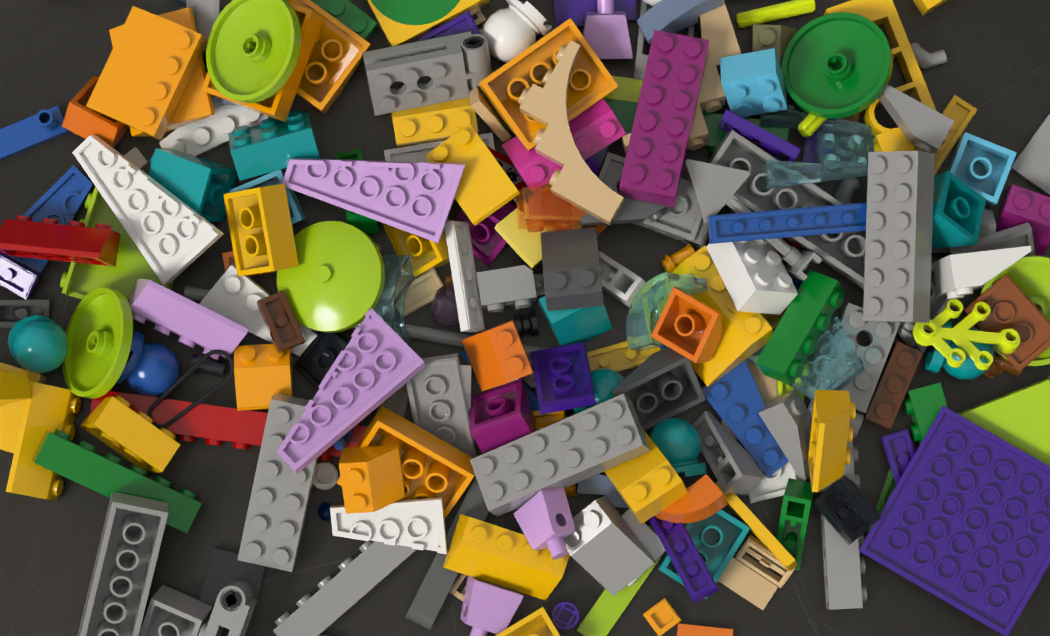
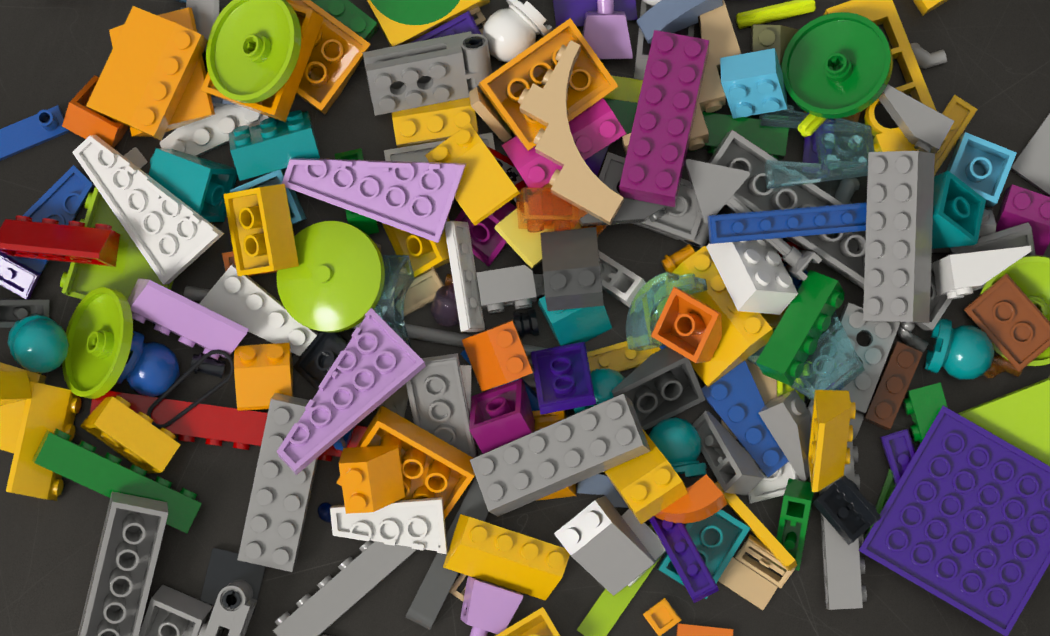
(280, 321): reddish brown plate -> none
(325, 476): white tile -> none
(547, 521): lavender torso -> none
(562, 612): dark purple wheel -> none
(761, 138): dark purple tile -> none
(963, 336): neon yellow plant -> none

